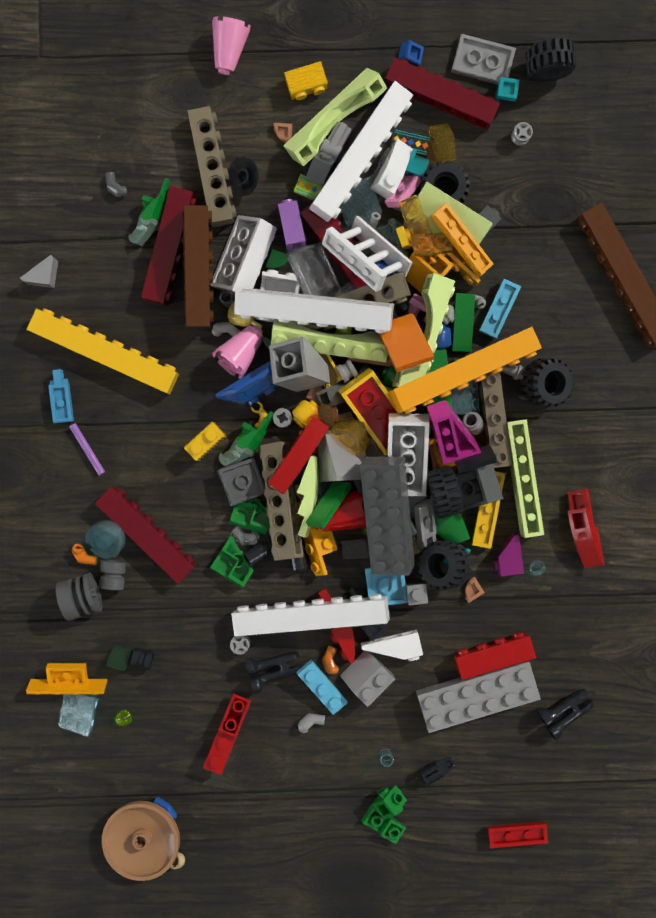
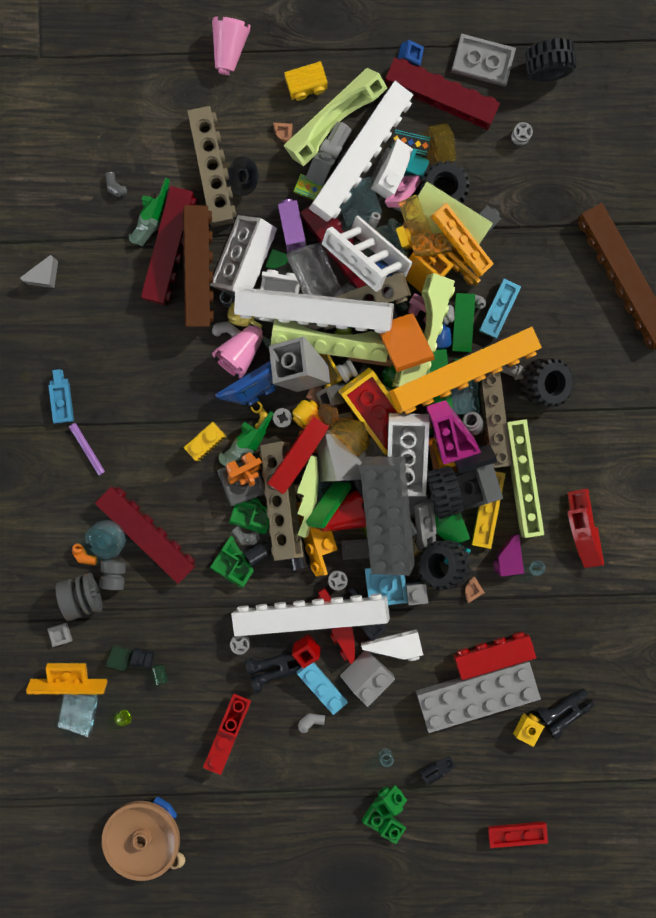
(59, 634): none -> light grey tile
(102, 351): yellow brick -> none
(159, 674): none -> clear green hinge
(246, 473): none -> orange hips
(306, 651): none -> red brick
(328, 662): orange arm -> none
(337, 583): none -> light grey wheel
(507, 89): teal panel -> none
(528, 729): none -> yellow brick

